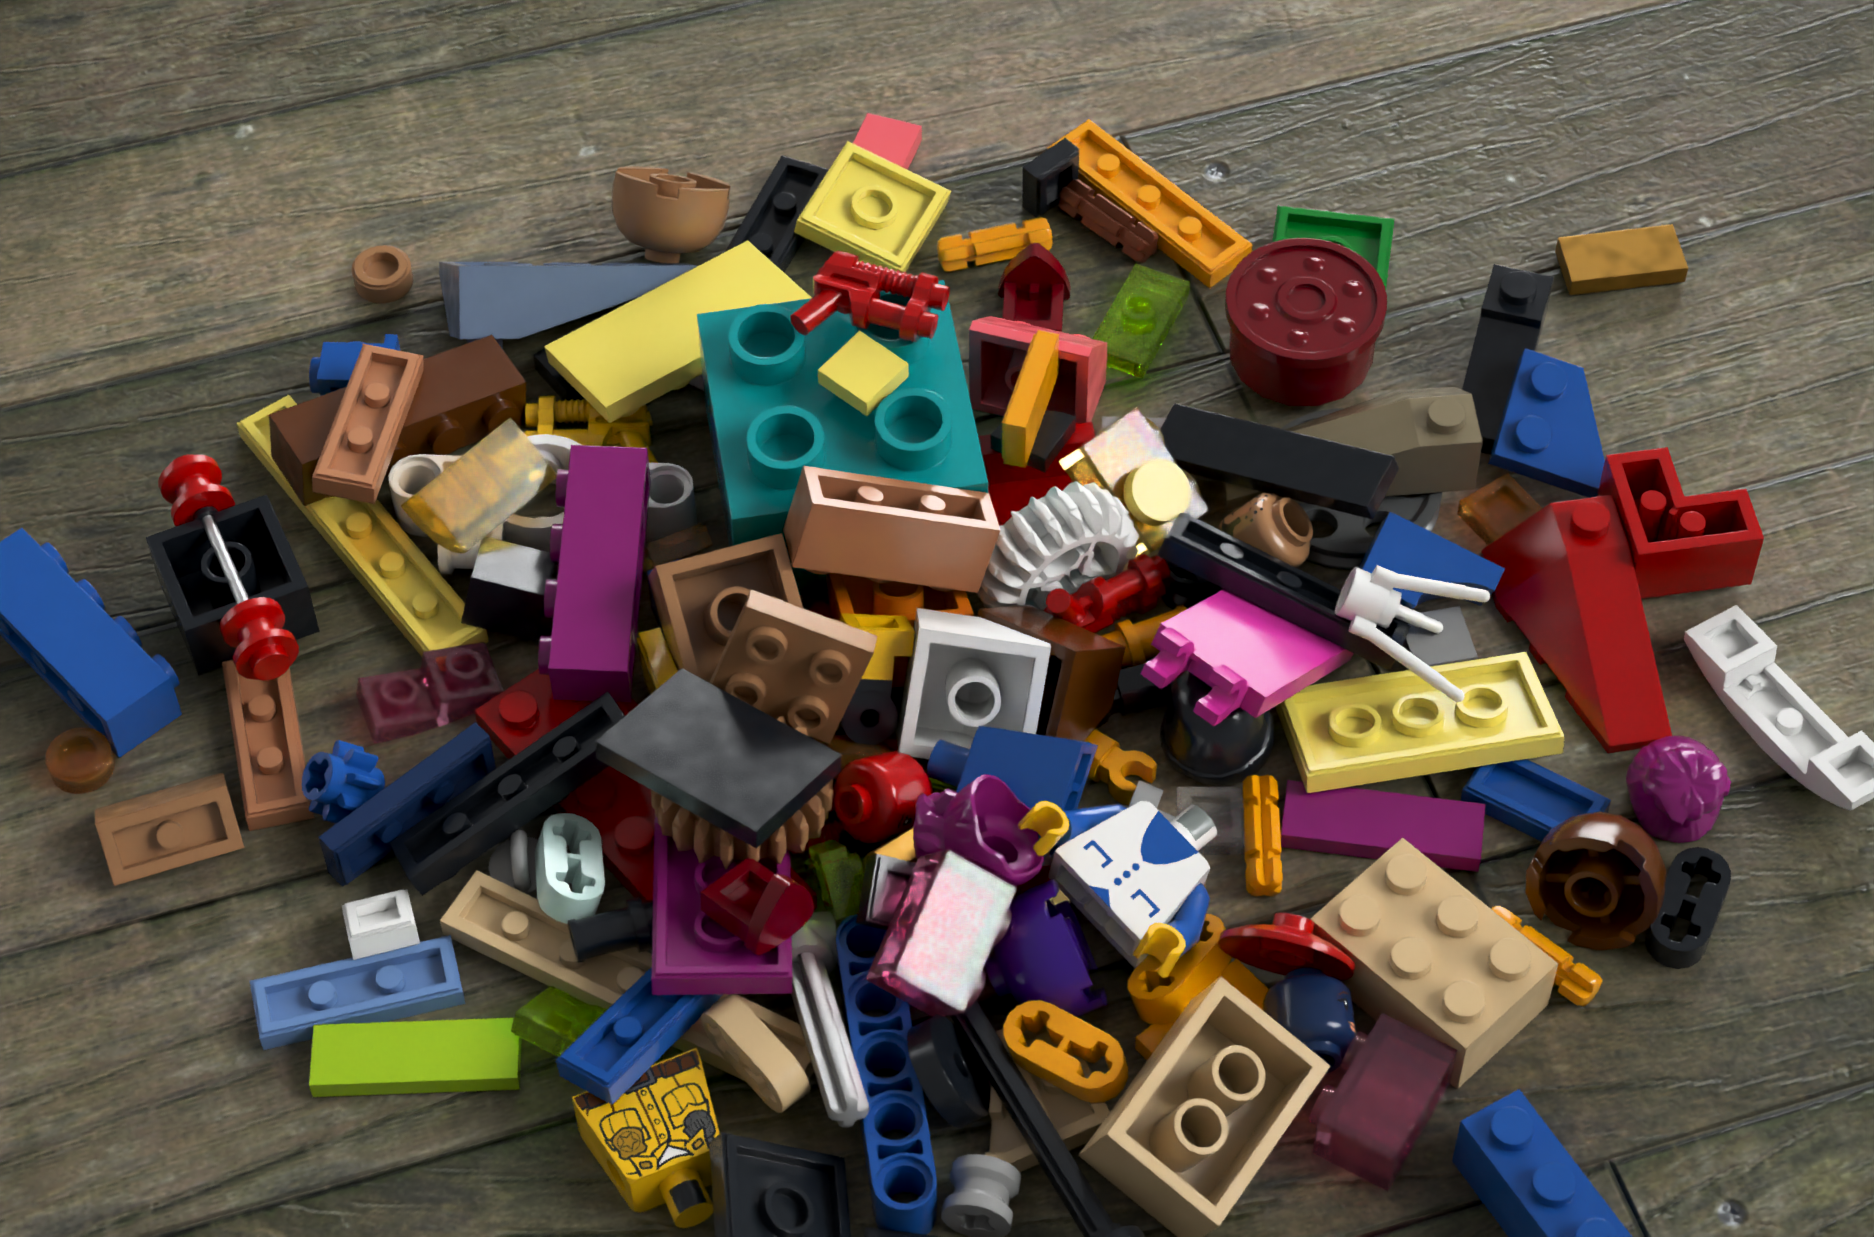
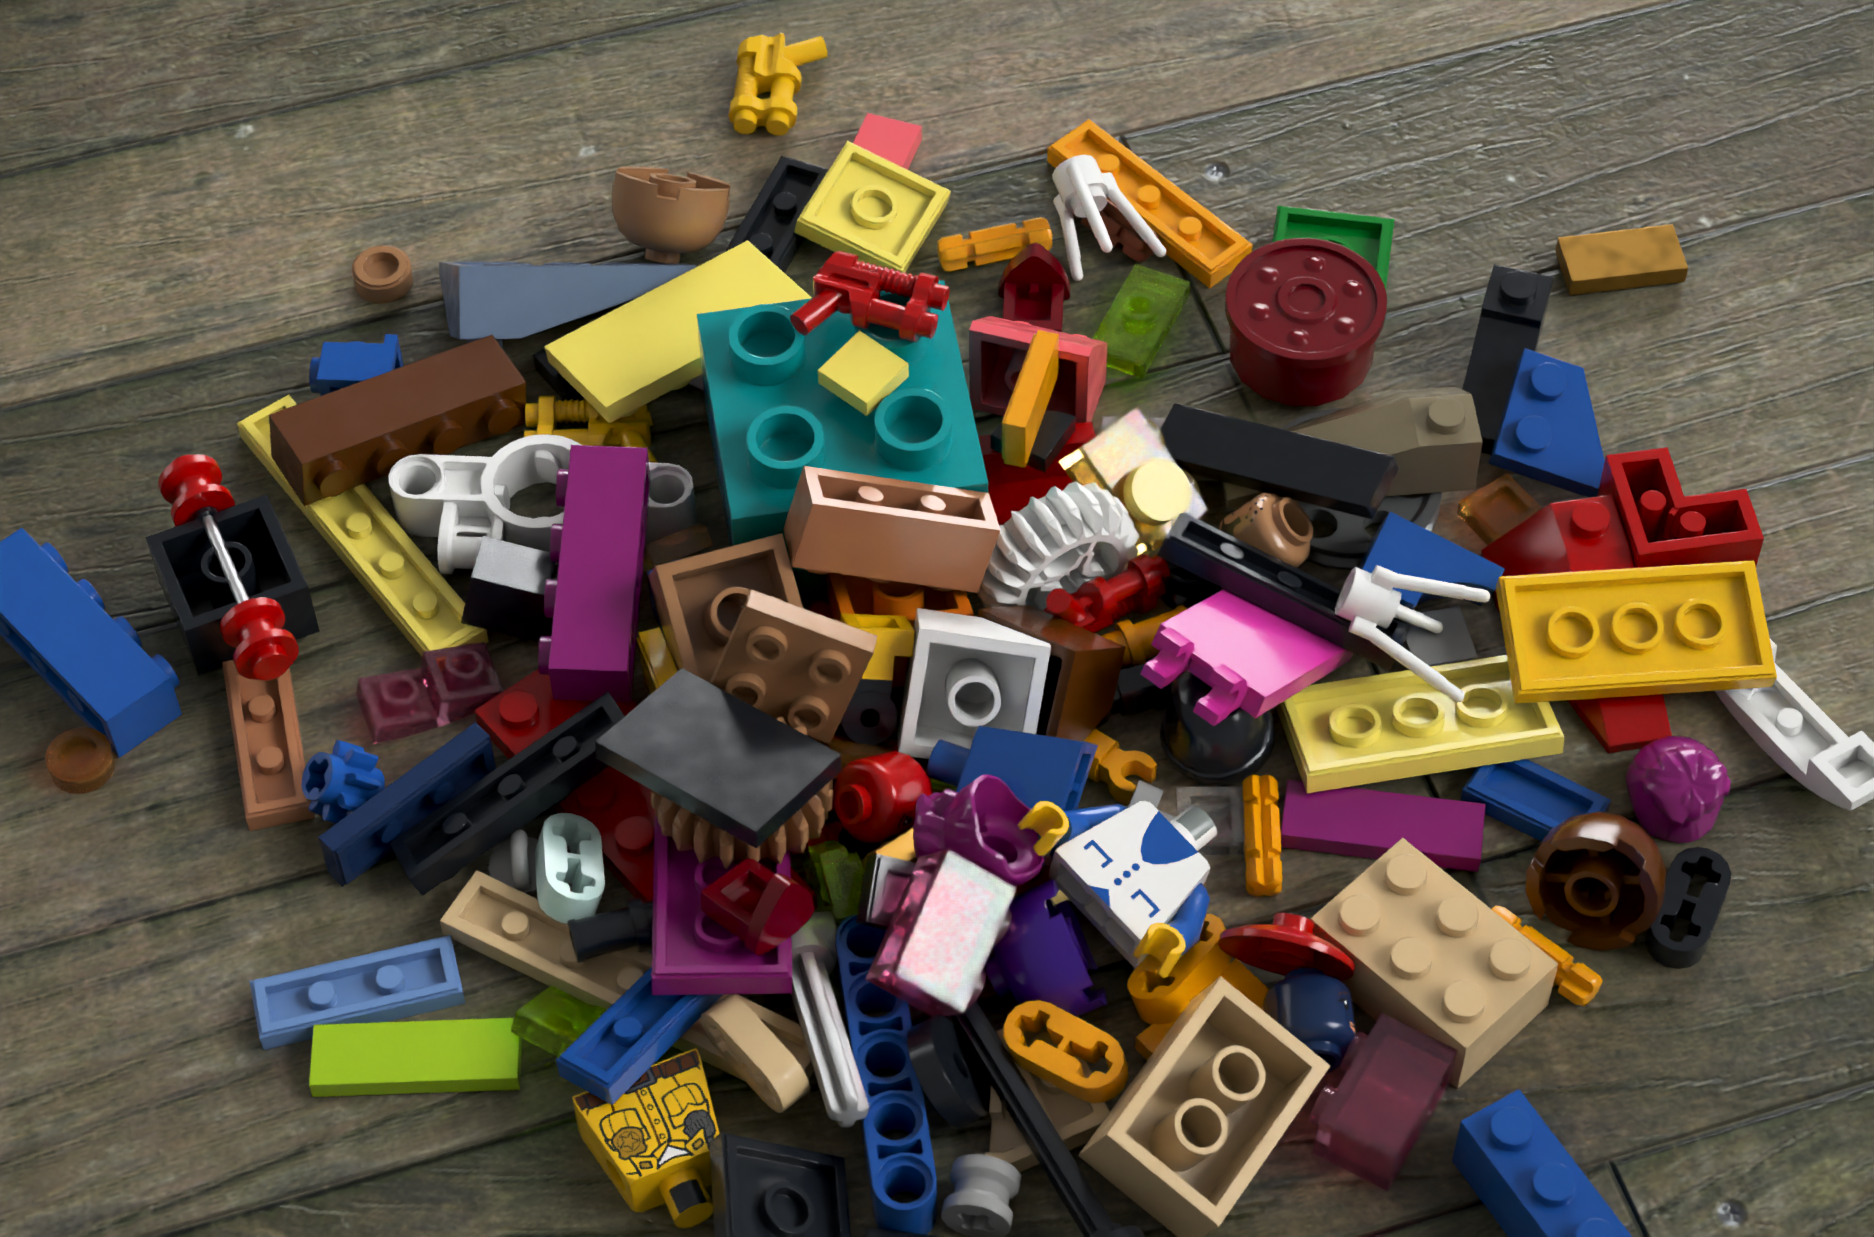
(168, 829): medium nougat panel -> none
(368, 424): nougat tile -> none
(380, 924): white tile -> none
(480, 489): clear yellow brick -> none
(770, 67): none -> yellow piece
(1047, 176): black tile -> none
(1084, 193): none -> white plant
(1635, 632): none -> yellow tile

